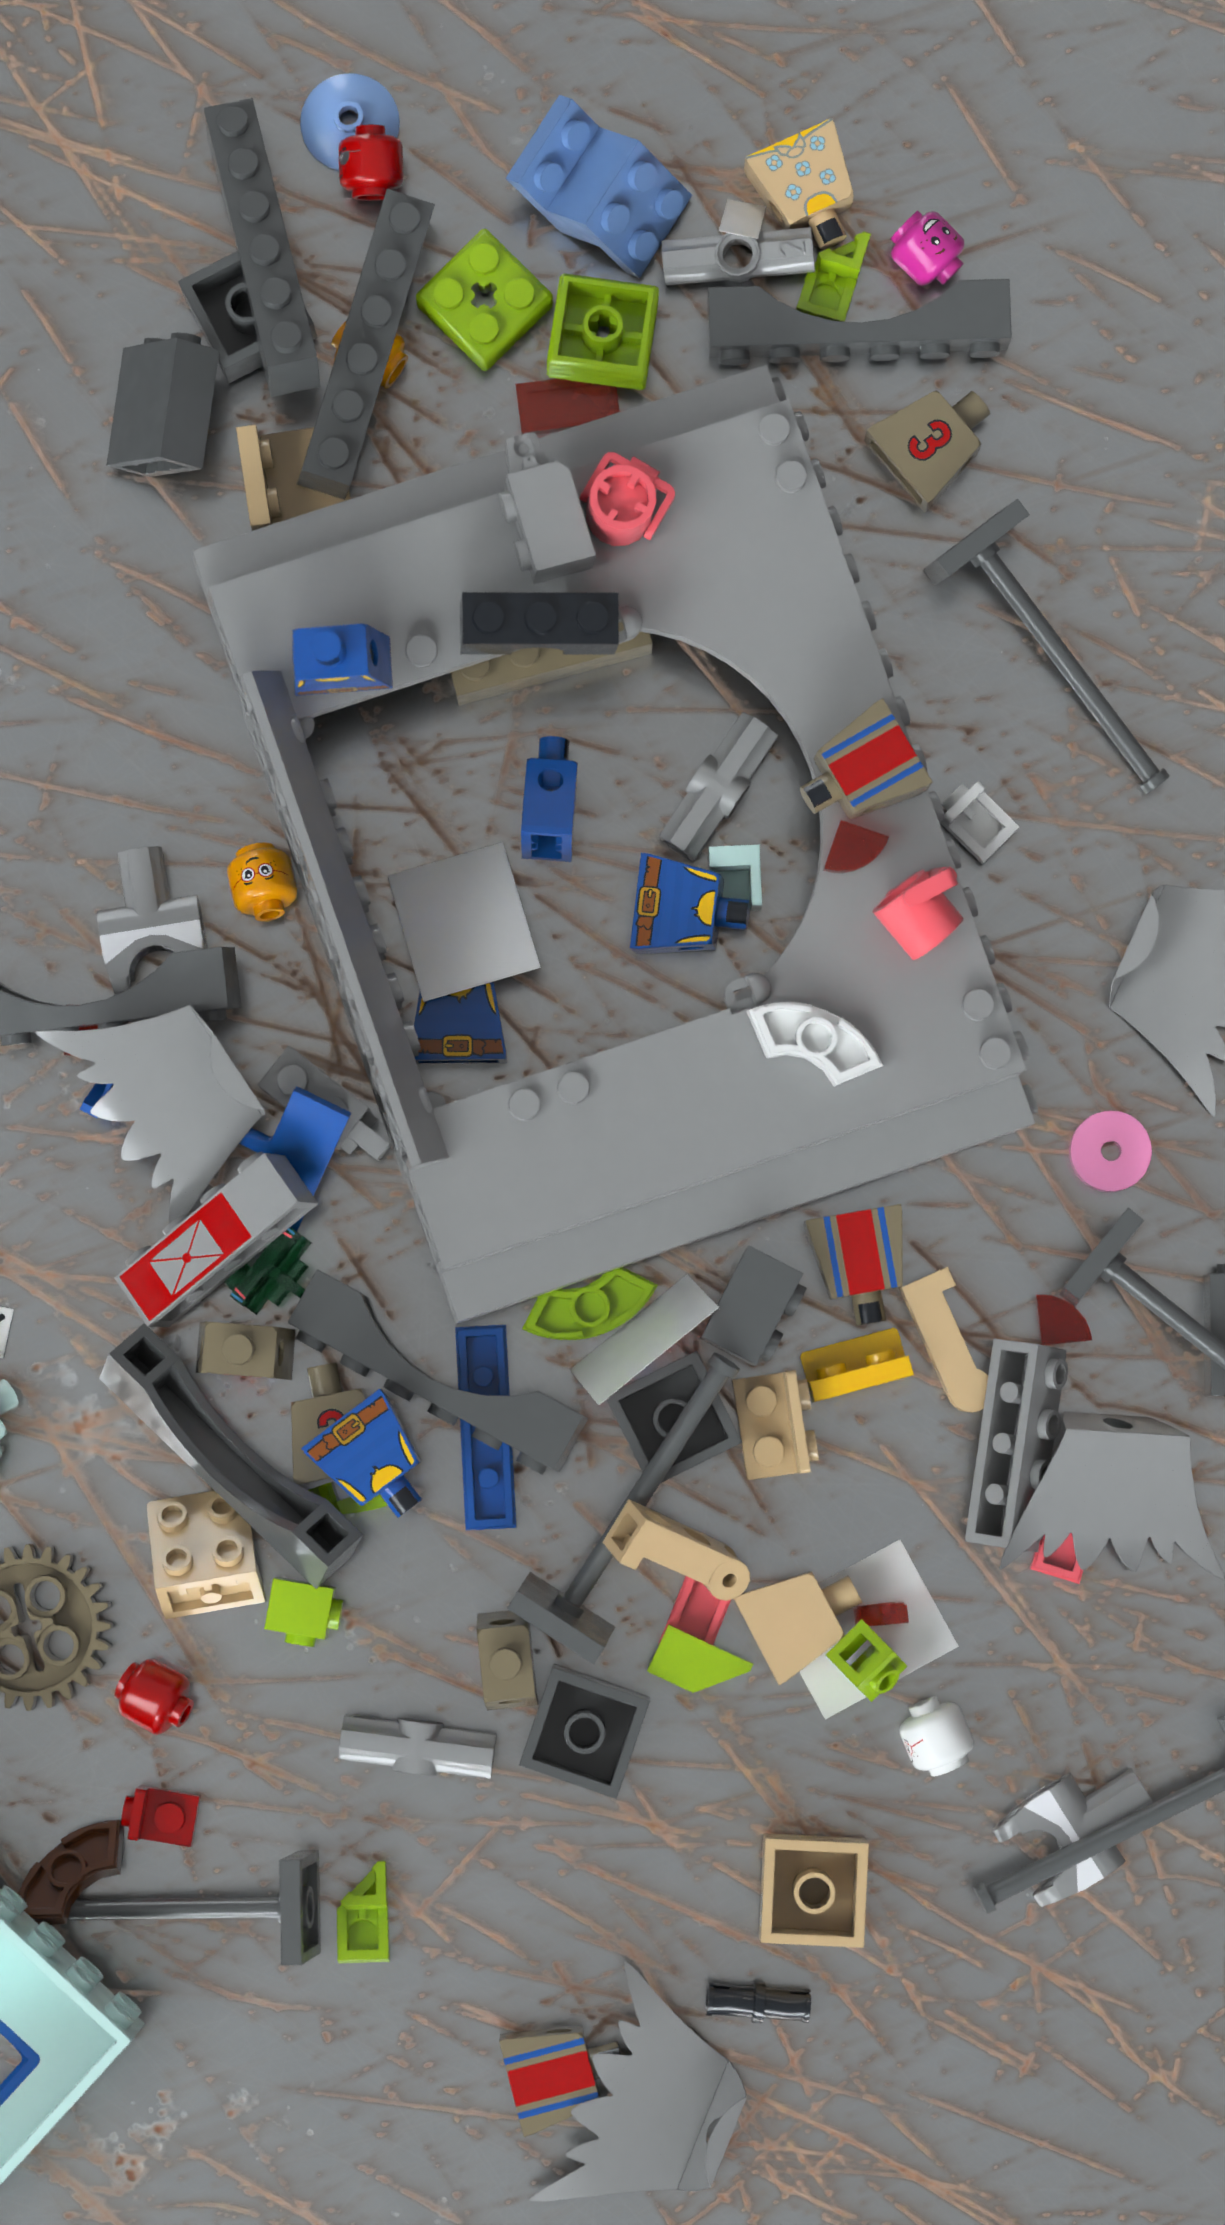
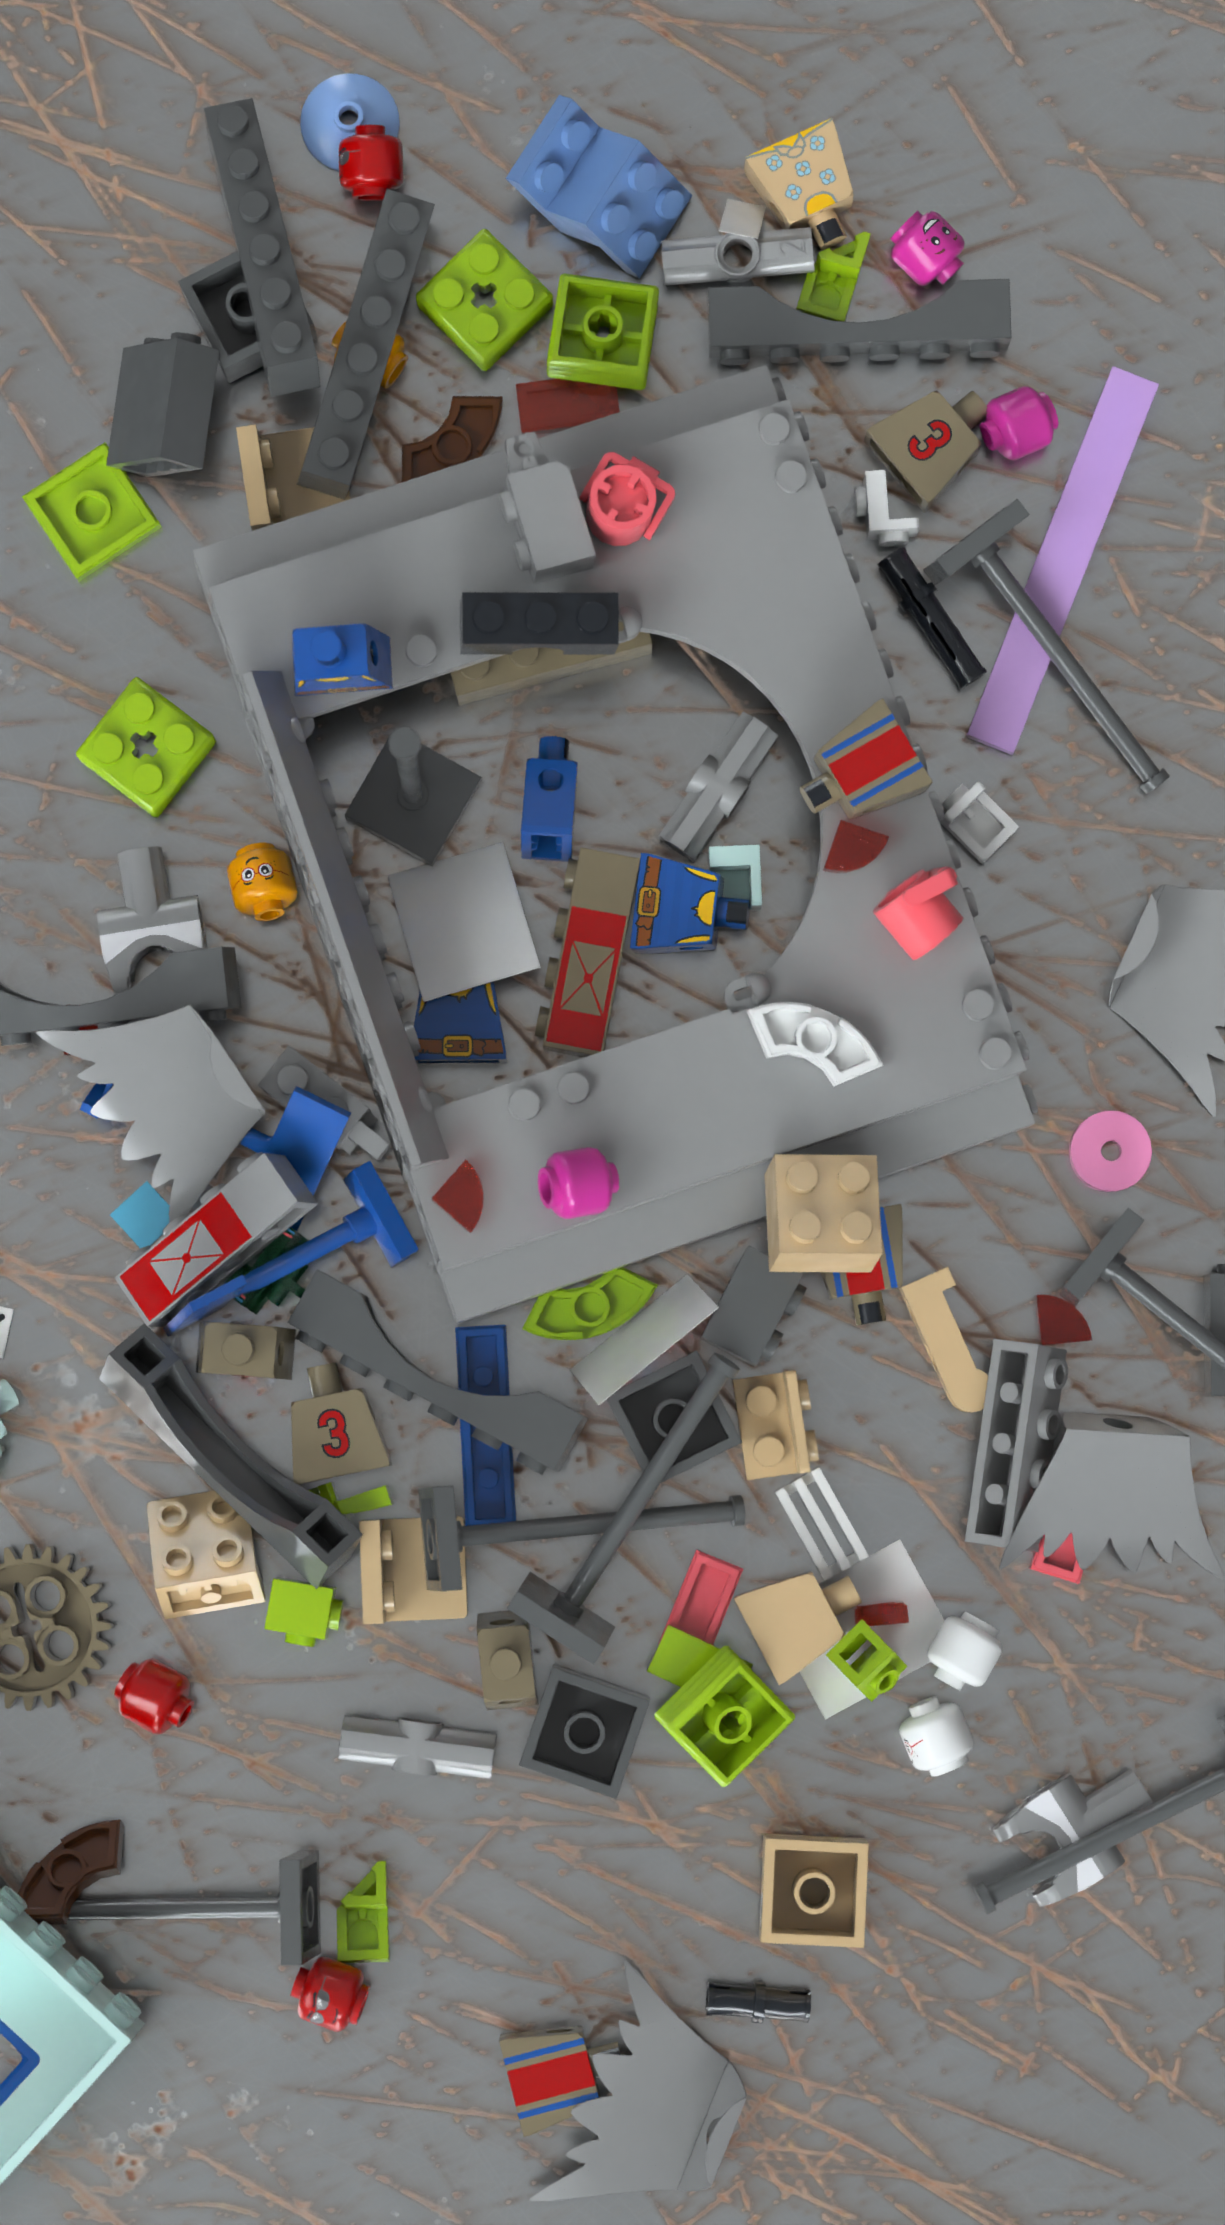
(91, 512): none -> lime tile
(142, 714): none -> lime brick
(143, 1215): none -> medium azure sticker
(161, 1815): red bracket -> none
(330, 1994): none -> red head
(369, 1454): torso -> none
(375, 1218): none -> blue piece
(396, 1577): none -> tan bracket
(413, 796): none -> dark grey tile
(445, 1536): none -> dark grey tile
(461, 438): none -> reddish brown tile
(462, 1197): none -> clear red tile
(577, 1183): none -> dark pink head
(590, 953): none -> dark tan brick
(651, 1535): tan leg -> none
(699, 1705): none -> lime brick
(823, 1213): none -> tan brick
(843, 1561): none -> white tile
(855, 1364): yellow bracket -> none
(873, 504): none -> white bracket
(931, 617): none -> black pin
(965, 1651): none -> white head
(1019, 423): none -> dark pink head
(1064, 556): none -> lavender tile

